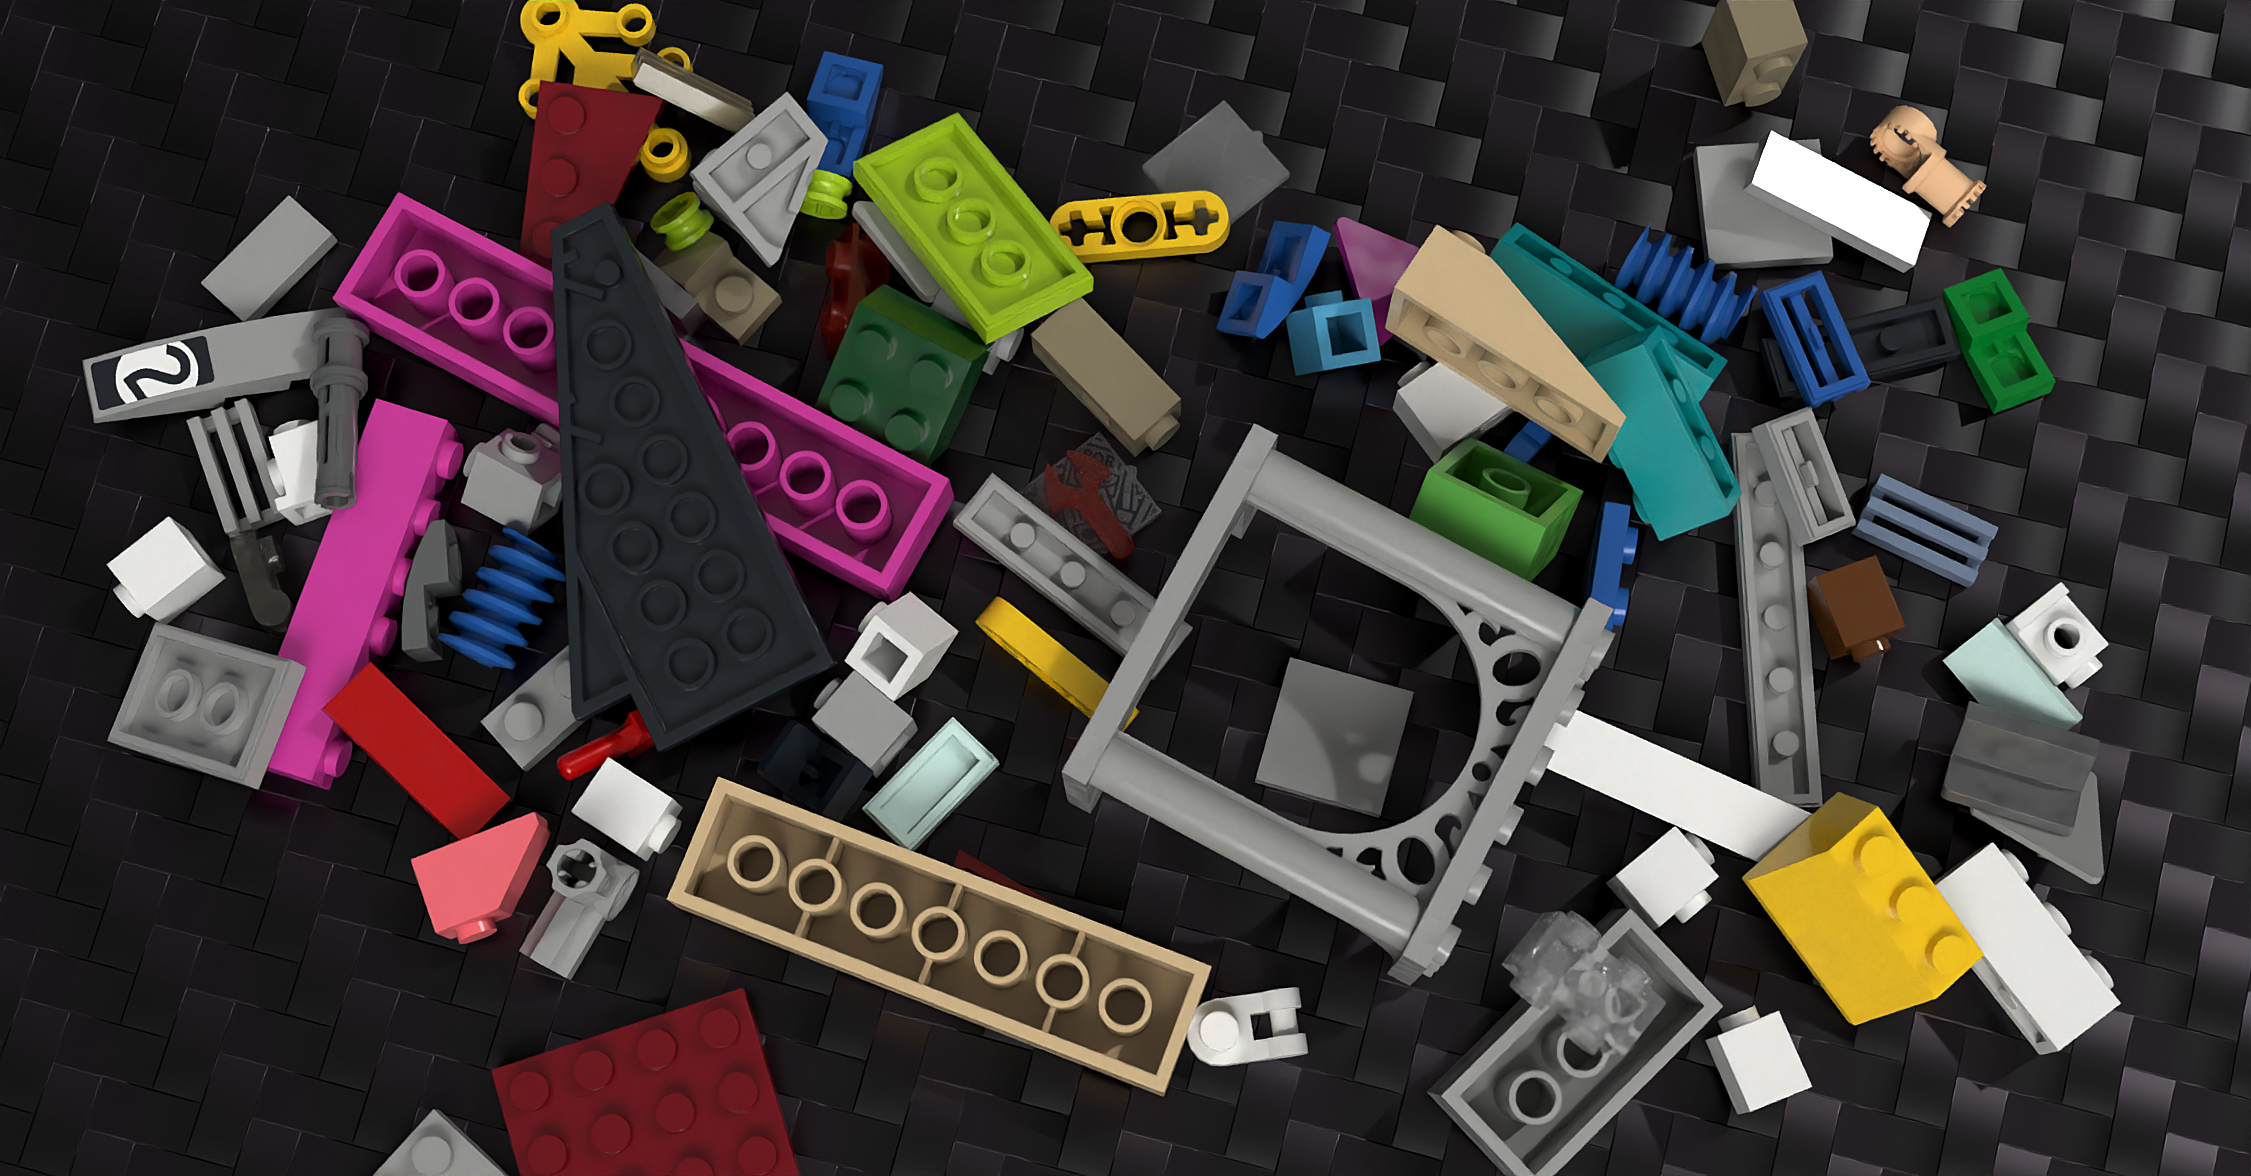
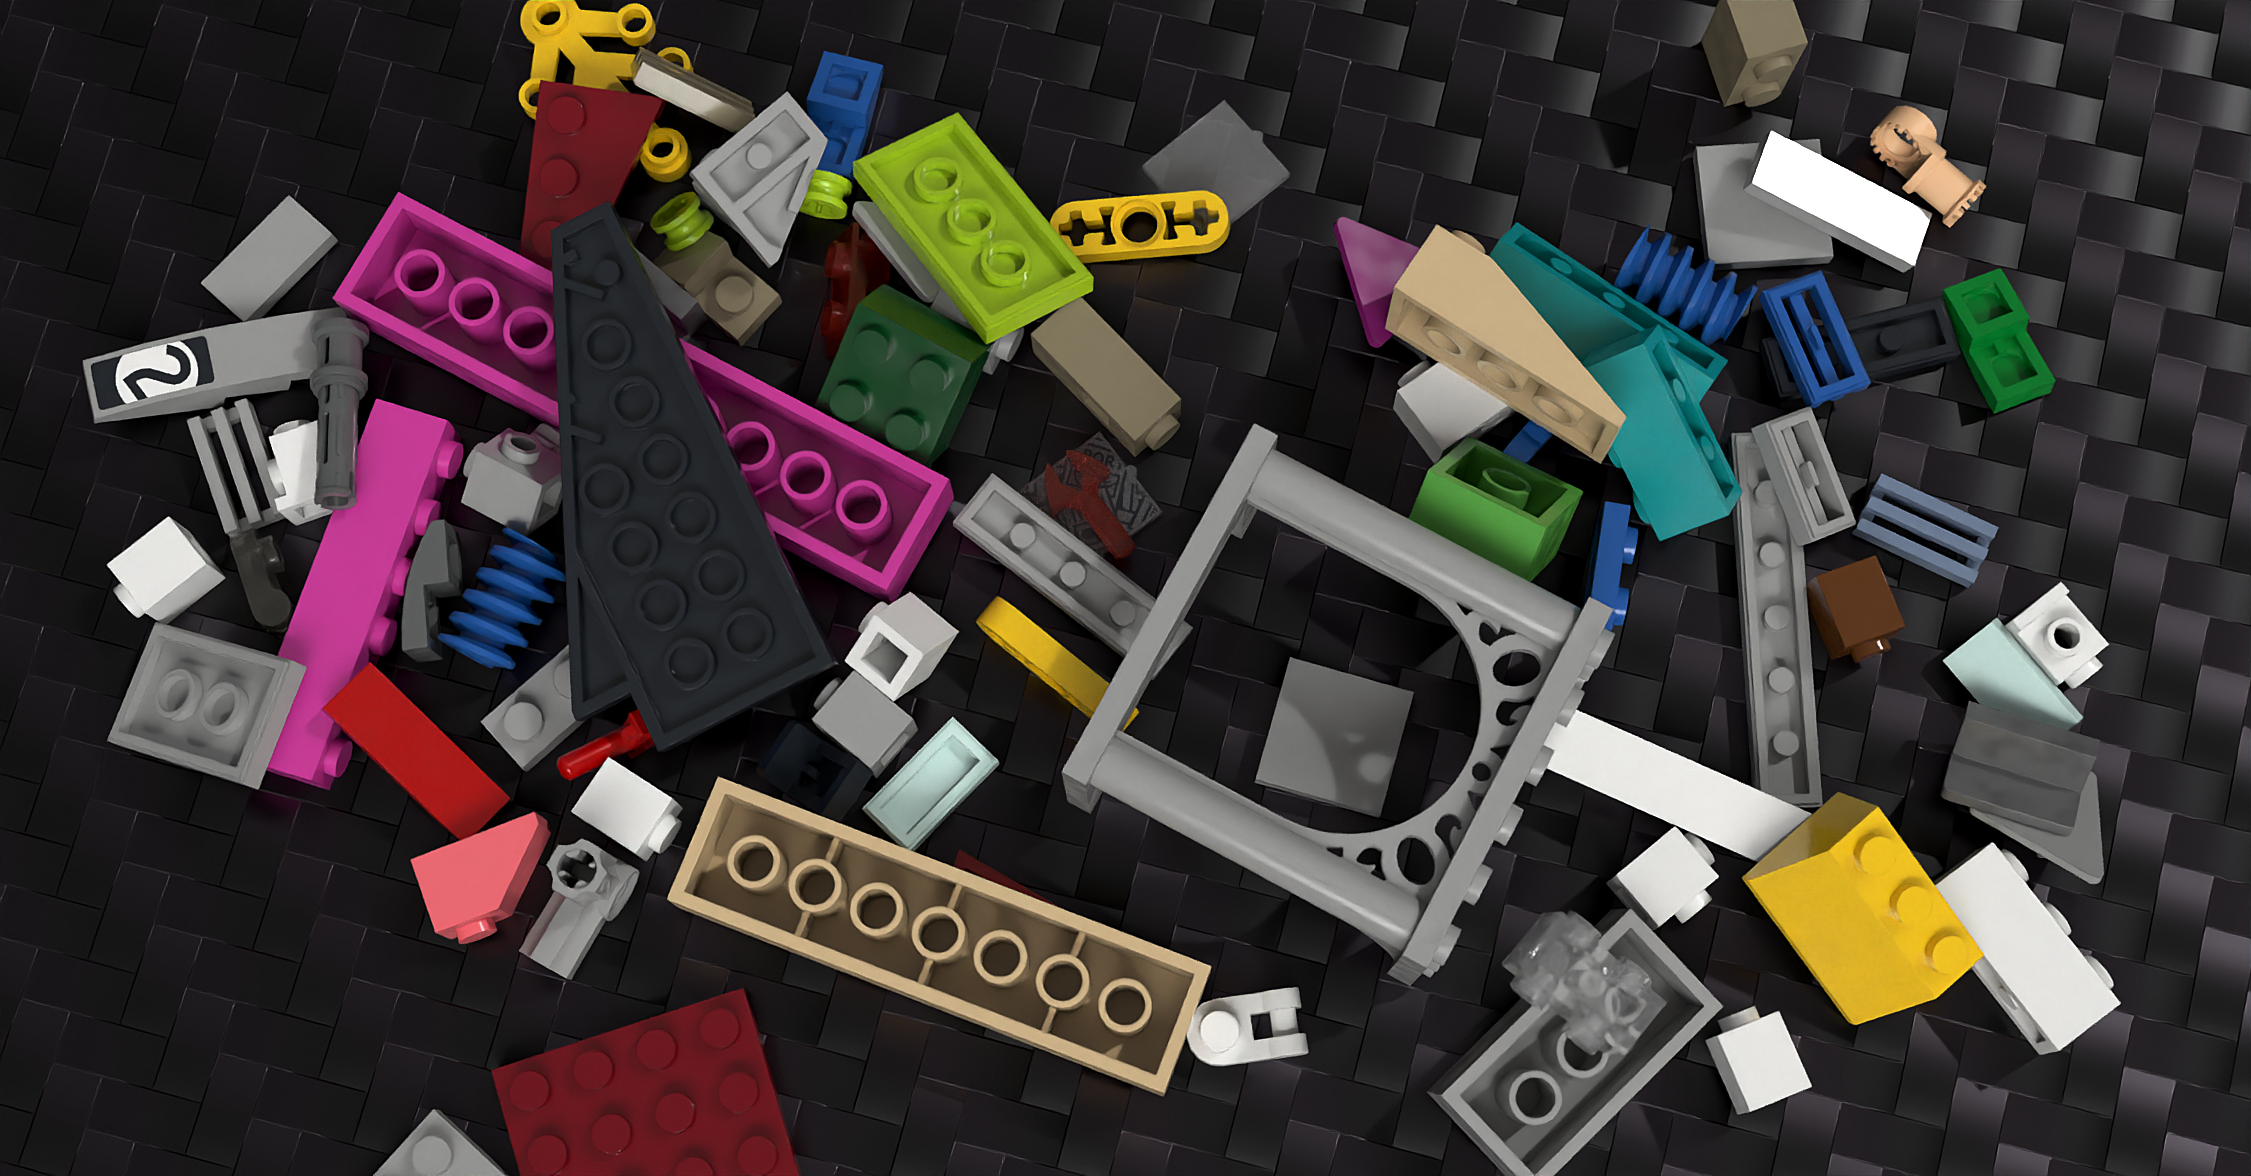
(1265, 298): blue slope -> none
(1332, 333): dark azure brick -> none

